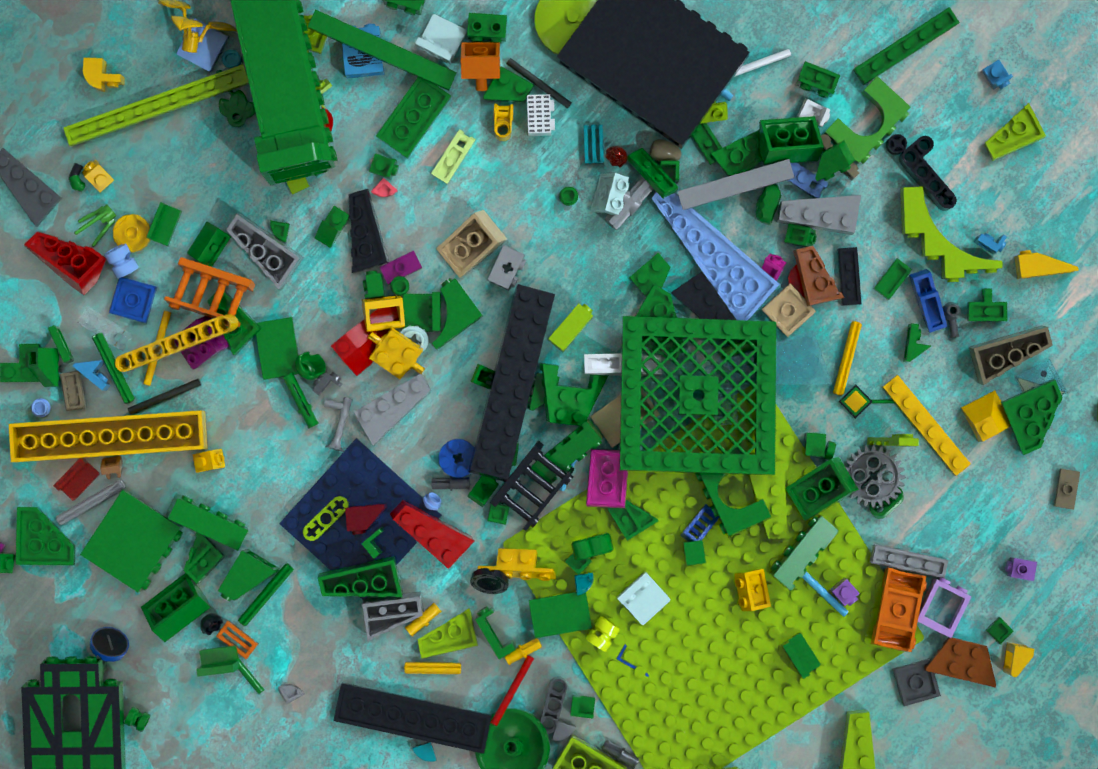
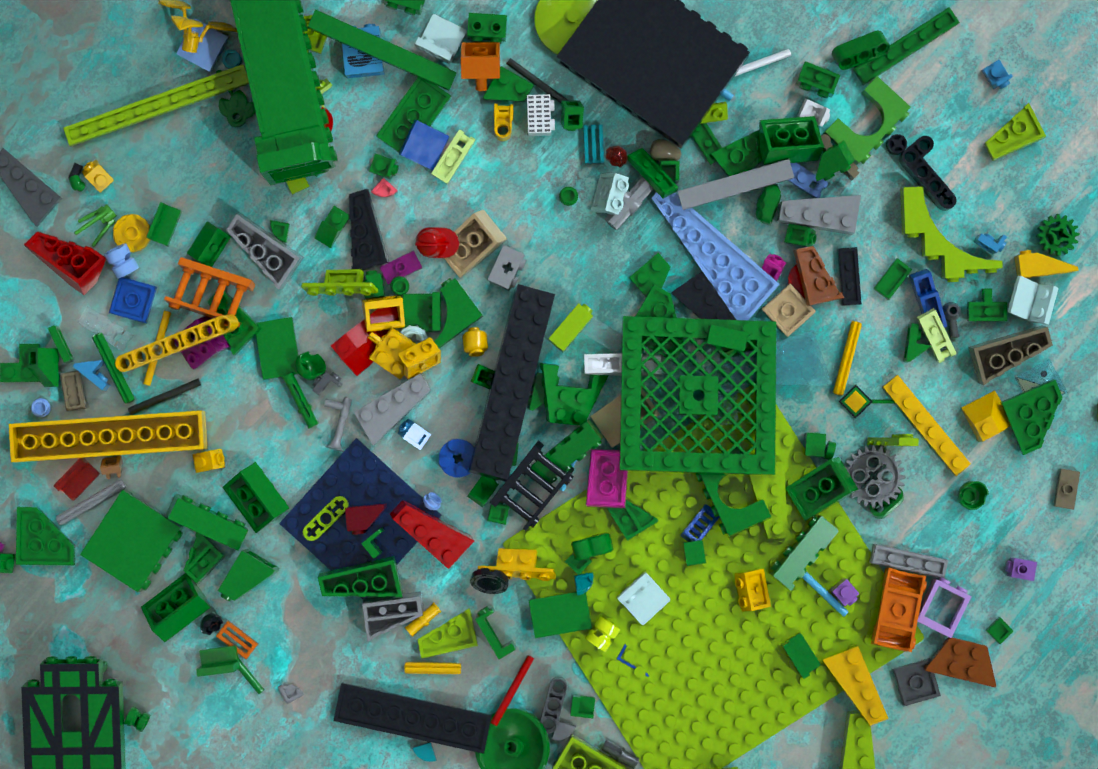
(95, 74): yellow brick -> none
(109, 644): black tile -> none
(255, 497): none -> green slope
(266, 594): green axle -> none
(341, 282): none -> lime bracket
(413, 433): none -> bracket
(420, 357): none -> yellow bracket
(424, 145): none -> blue tile
(437, 242): none -> red piece
(450, 483): dark grey axle -> none
(475, 342): none -> yellow head
(523, 650): yellow axle -> none
(573, 108): none -> green brick
(727, 337): none -> green tile
(853, 676): none -> yellow wing
(861, 50): none -> green beam
(936, 335): none -> yellowish green plate
(972, 495): none -> green hair
(1016, 658): yellow tile -> none
(1032, 301): none -> light aqua bracket
(1065, 237): none -> green gear

